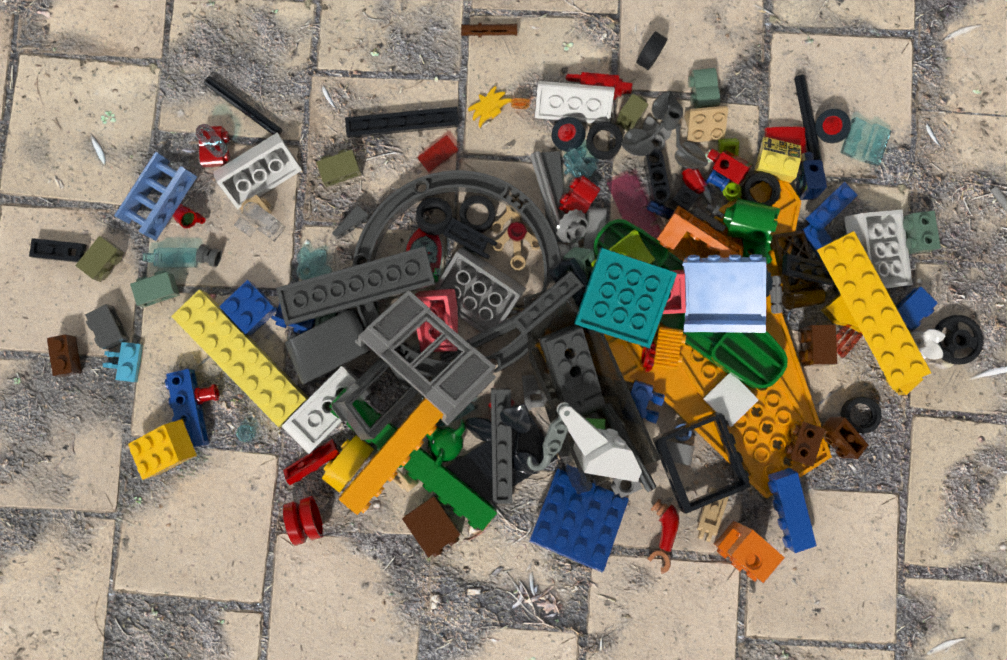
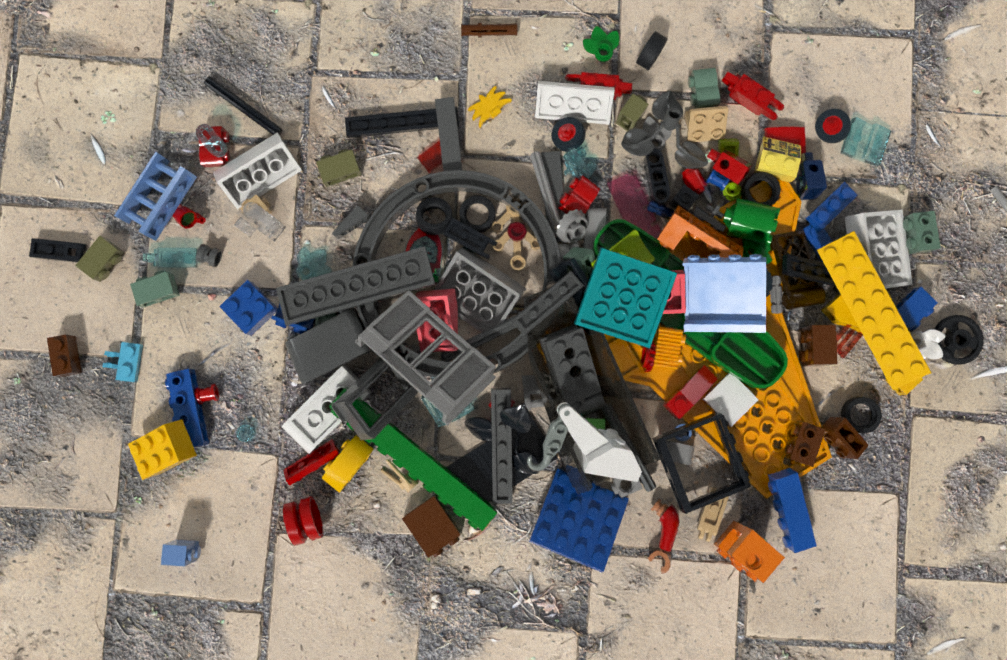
(106, 327): dark grey brick -> none
(180, 552): none -> medium blue brick
(240, 357): light yellow brick -> none
(390, 457): light orange brick -> none
(446, 443): green piece -> none
(448, 134): none -> dark grey tile
(520, 103): clear orange tile -> none
(601, 42): none -> green plate
(608, 127): black tyre -> none
(641, 395): blue plate -> none
(690, 392): none -> red slope
(752, 95): none -> red hinge
(807, 116): black axle -> none

